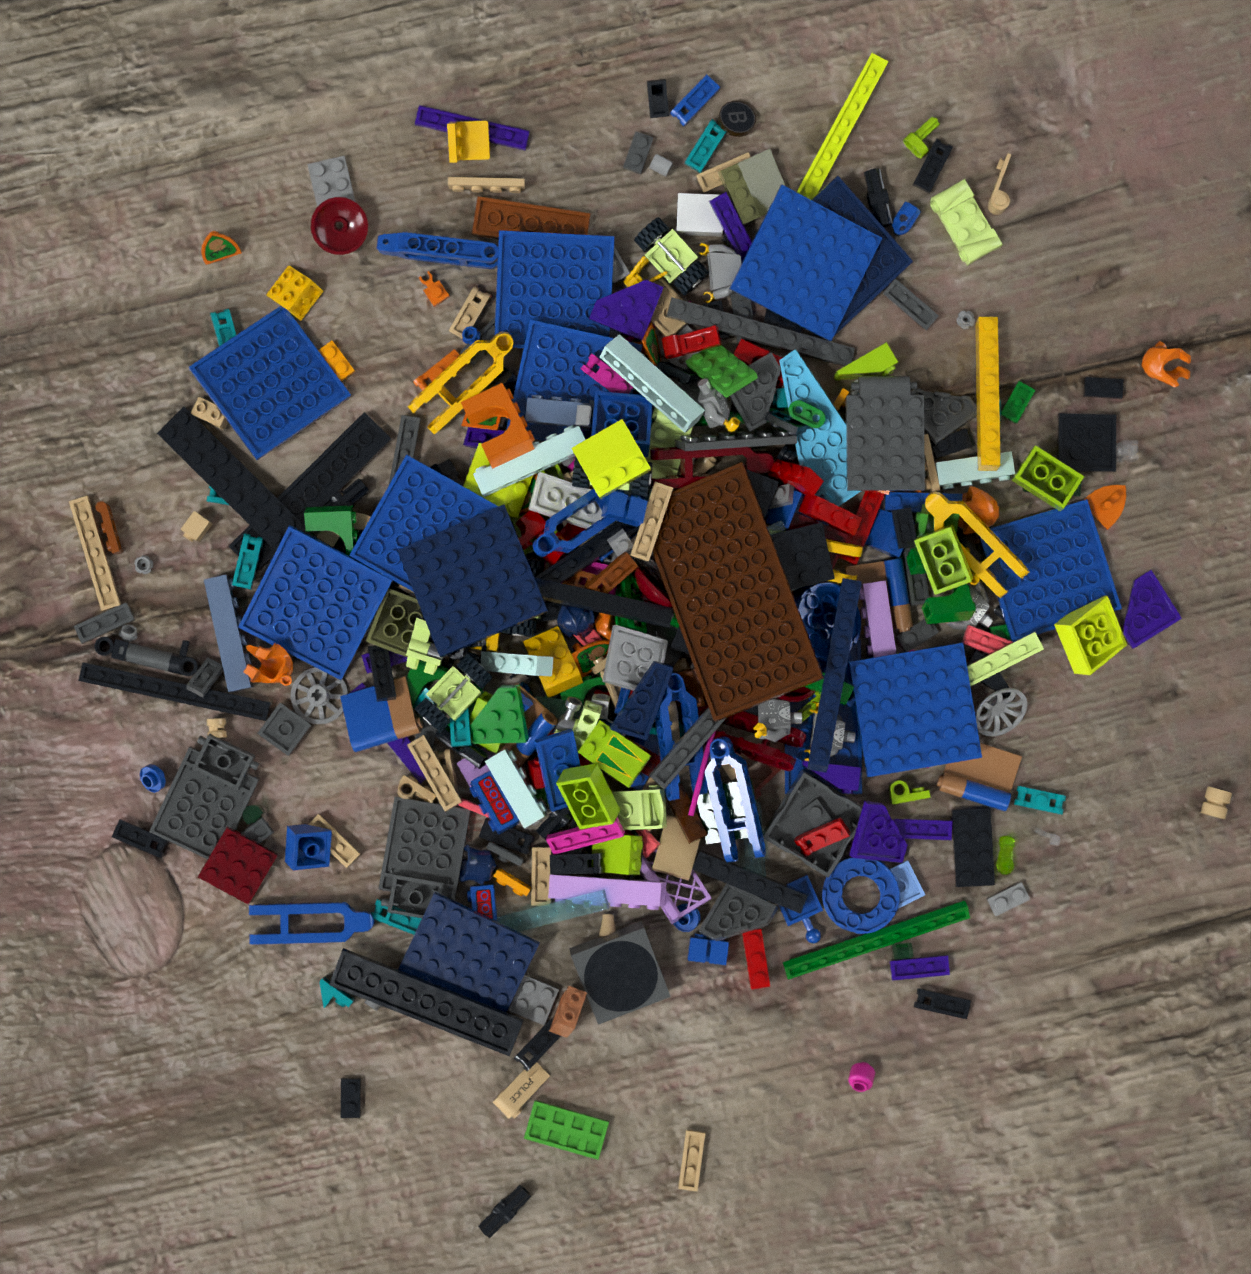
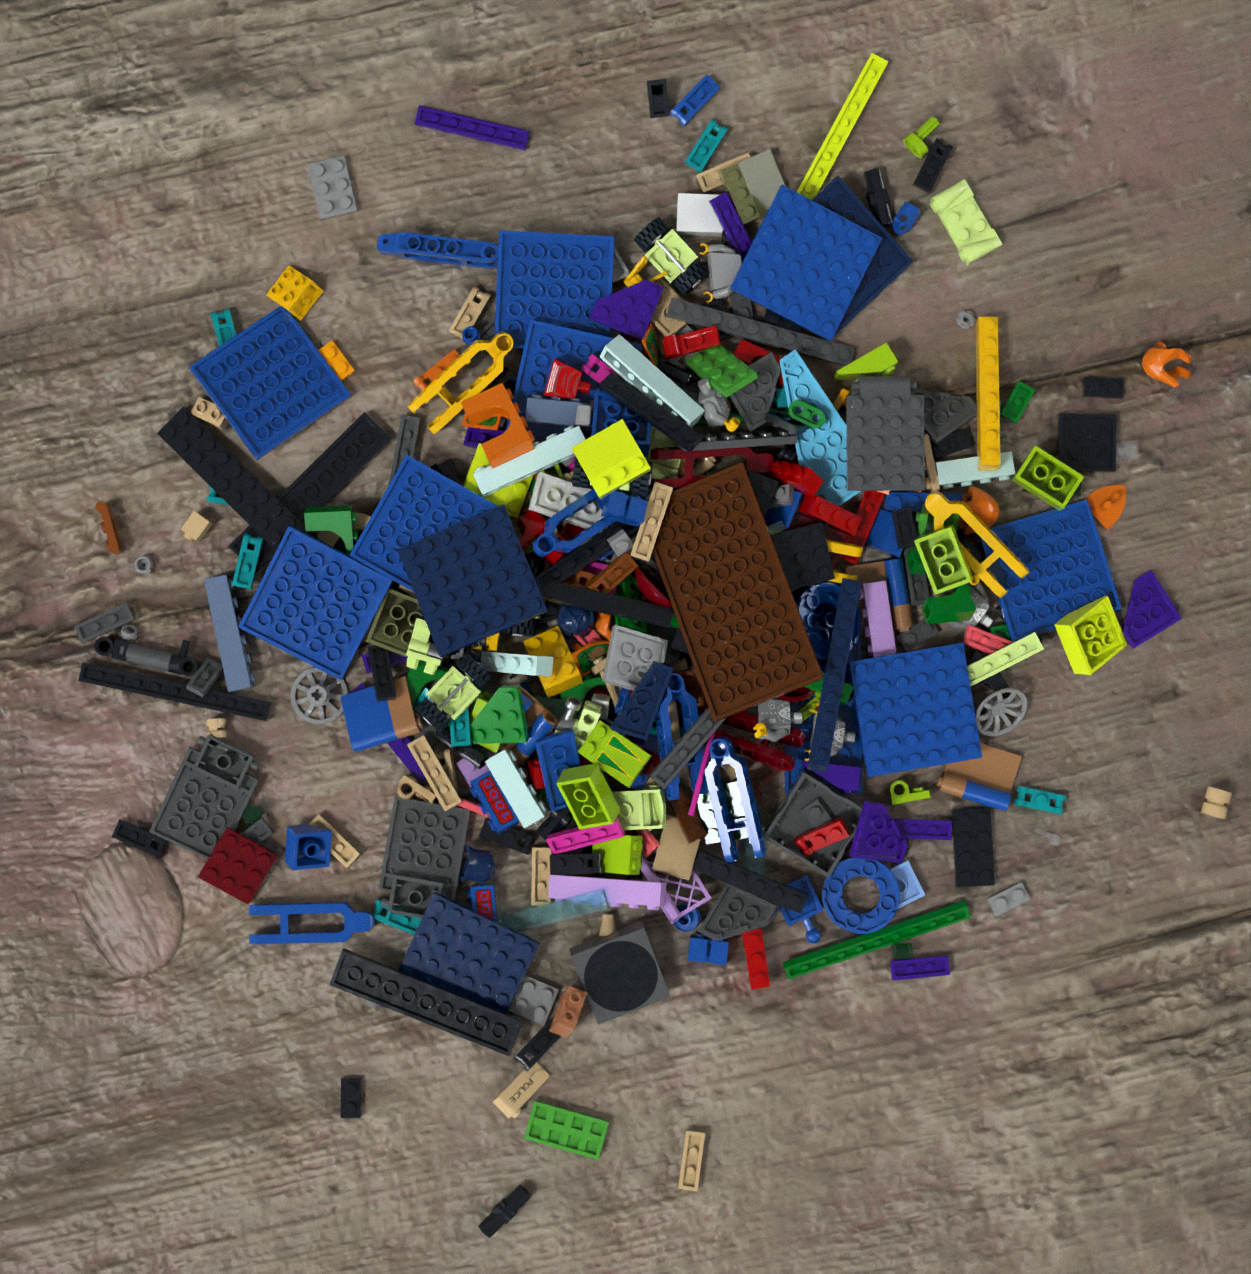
(94, 553): tan plate -> none
(152, 778): blue plate -> none
(218, 247): shield -> none
(275, 665): orange piece -> none
(284, 729): dark grey plate -> none
(329, 992): teal slope -> none
(337, 240): dark red dish -> none
(350, 495): black piece -> none
(435, 291): orange plate -> none
(468, 140): yellow bracket -> none
(495, 185): tan plate -> none
(504, 854): dark grey plate -> none
(505, 215): dark orange plate -> none
(505, 878): light orange plate -> none
(565, 381): none -> red torso
(638, 152): dark grey plate -> none
(651, 412): none -> black plate
(661, 165): light grey brick -> none
(737, 118): black tile -> none
(861, 1076): dark pink head -> none
(910, 304): dark grey plate -> none
(943, 1003): black plate -> none
(999, 200): tan door -> none
(1005, 857): clear neon green piece -> none

